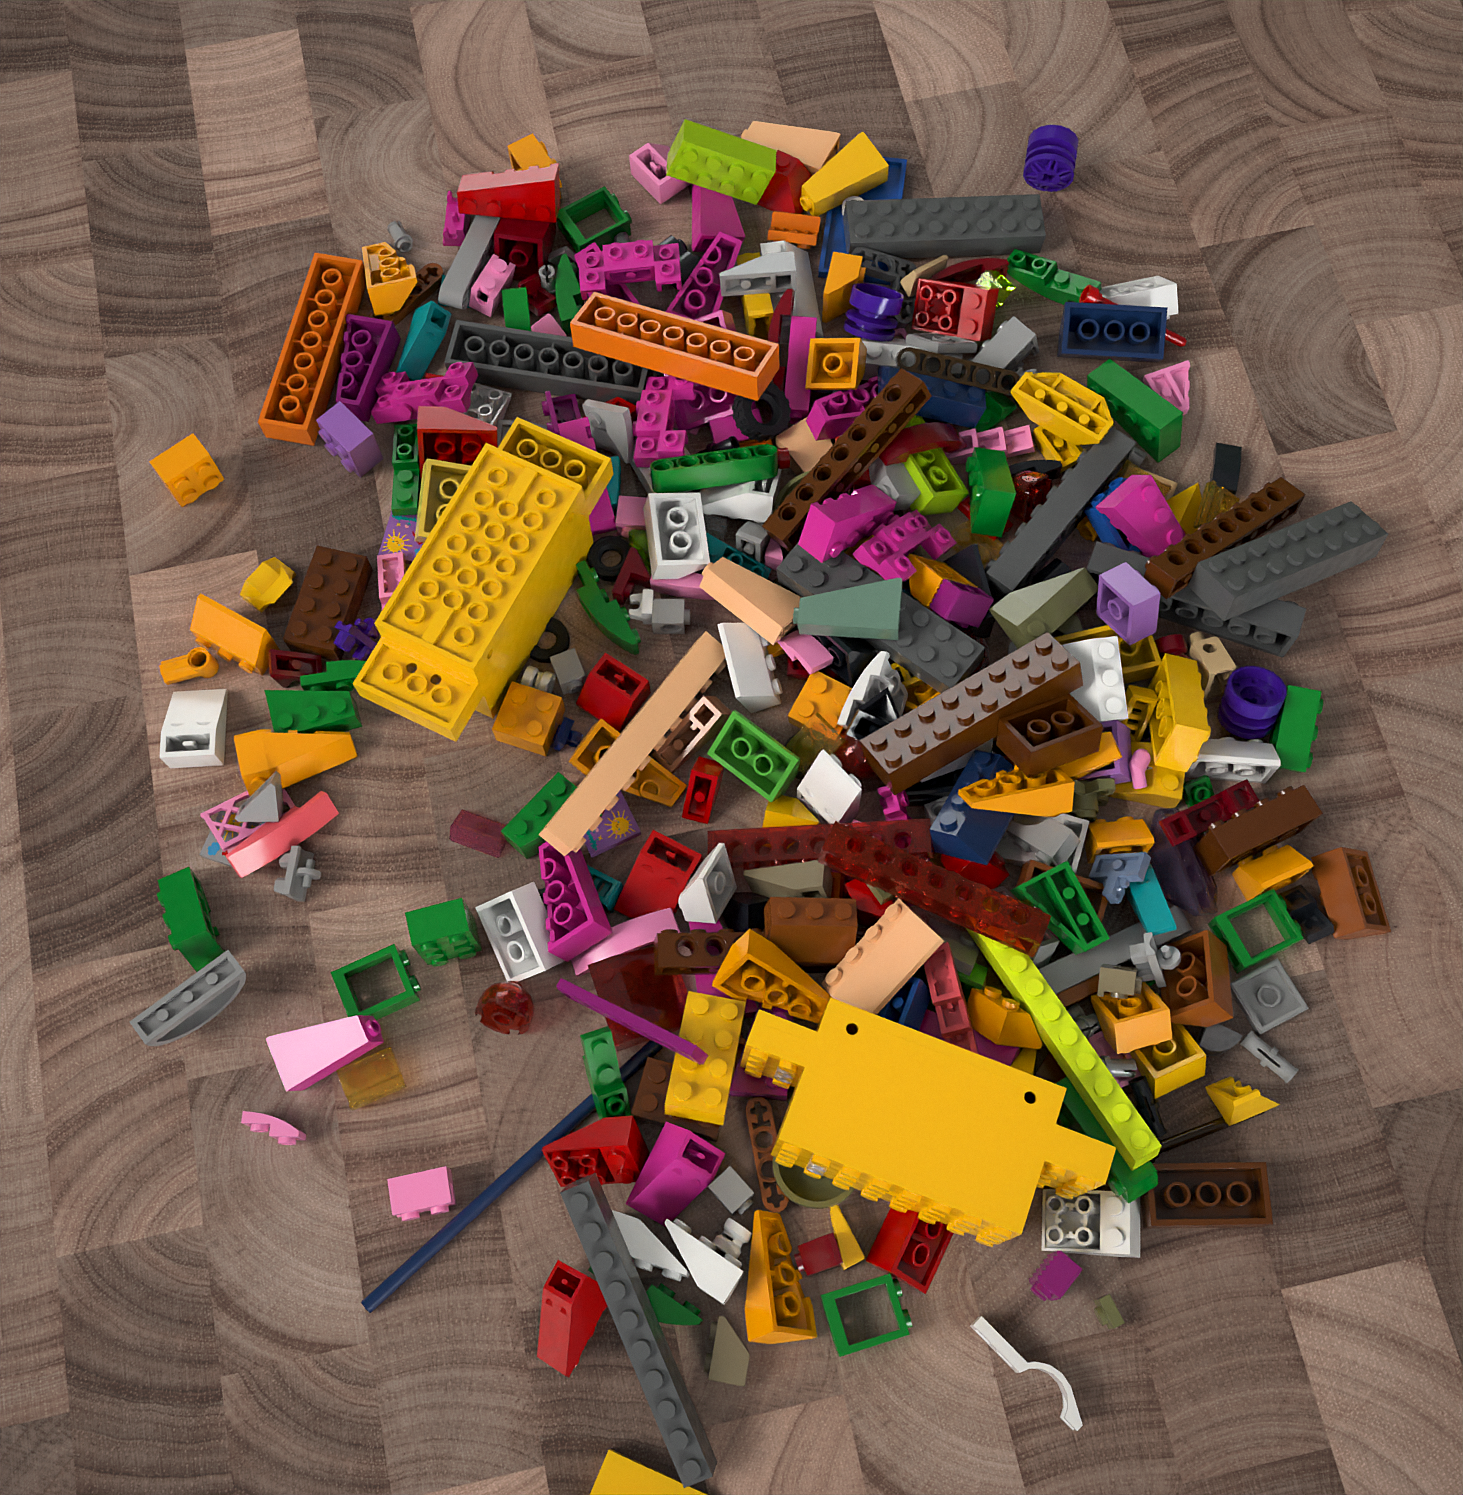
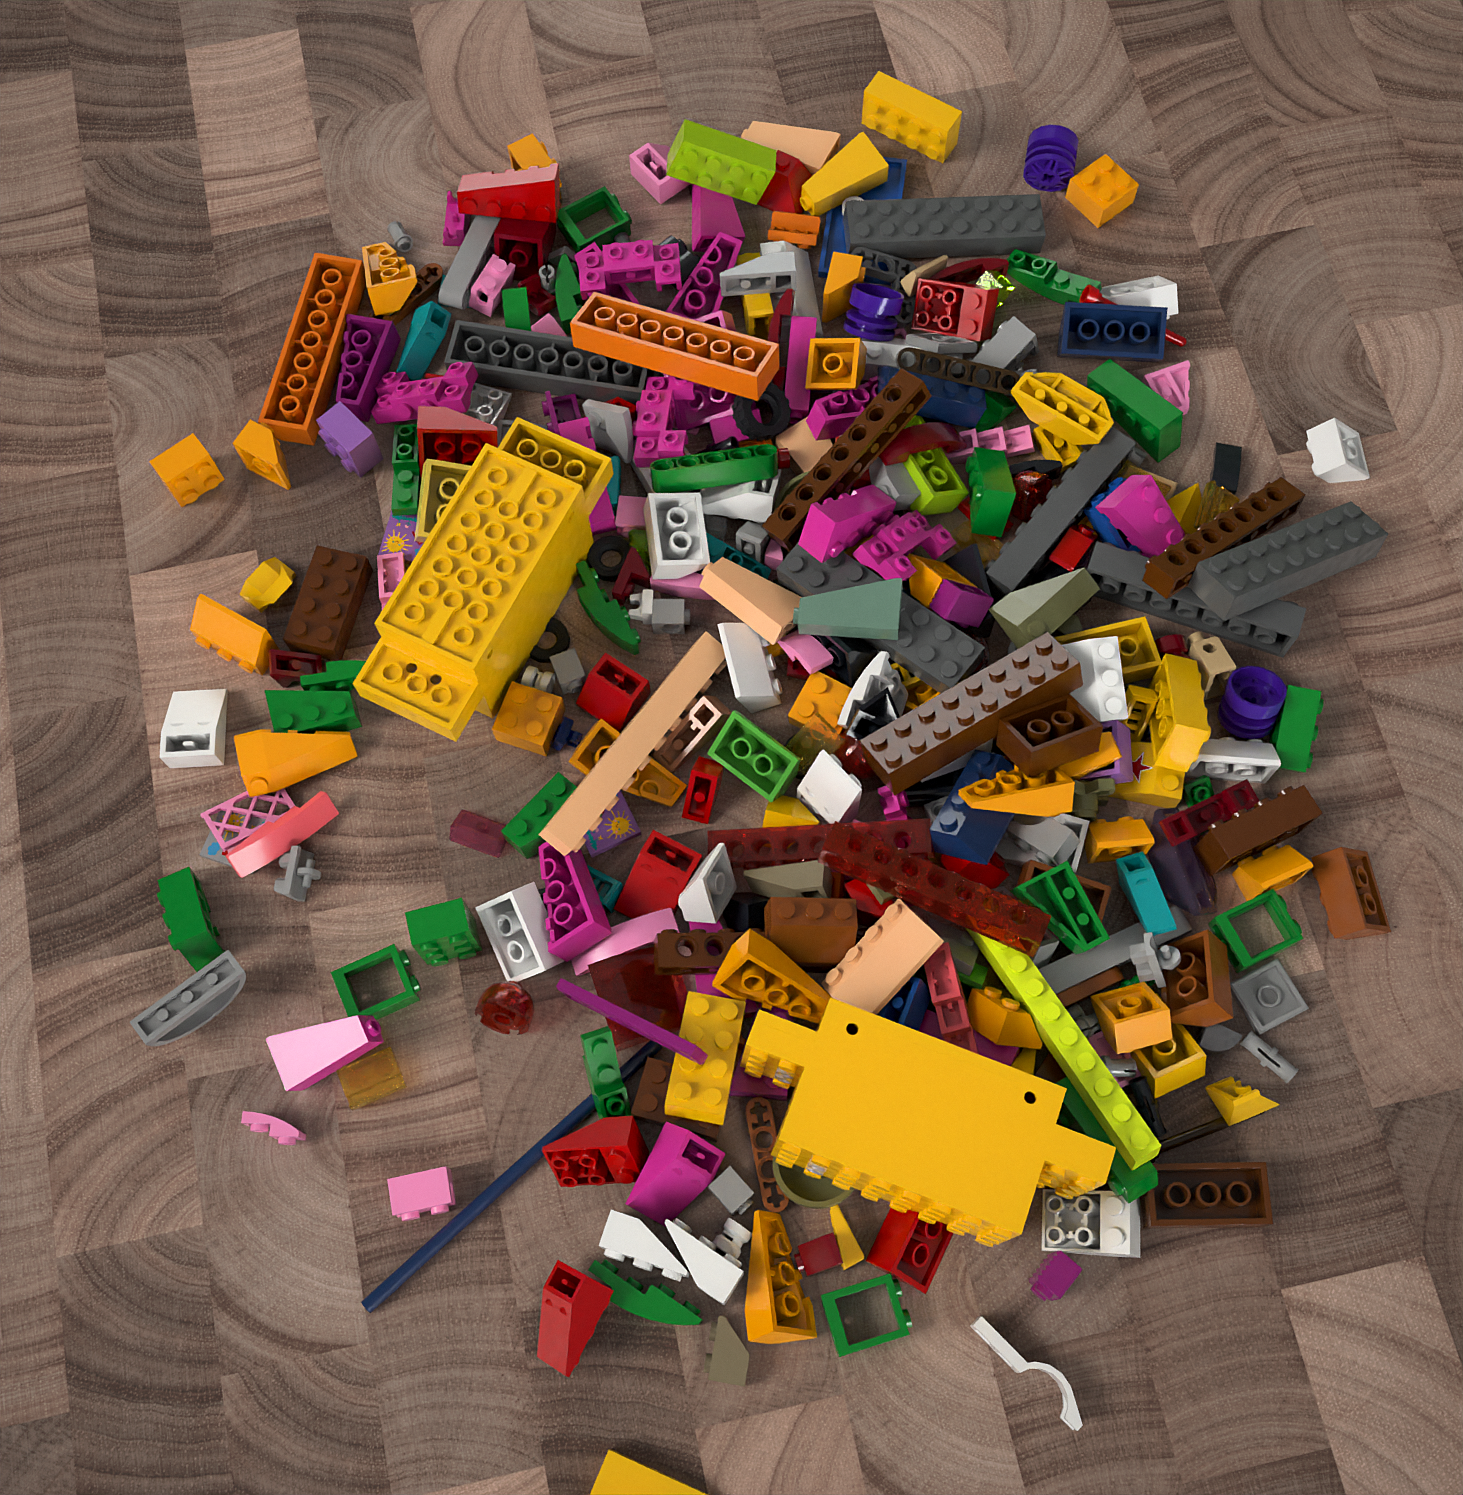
(188, 667): light orange piece -> none
(262, 453): none -> light orange slope
(264, 803): light grey slope -> none
(350, 635): dark purple hips -> none
(639, 1330): dark grey brick -> none
(911, 117): none -> yellow brick
(1074, 547): none -> red slope
(1101, 190): none -> light orange brick
(1107, 1312): olive plate -> none
(1118, 871): sand blue hinge -> none
(1119, 981): dark tan brick -> none
(1128, 603): medium lavender brick -> none
(1138, 766): bright pink arm -> none
(1304, 910): black slope -> none
(1337, 452): none -> white slope

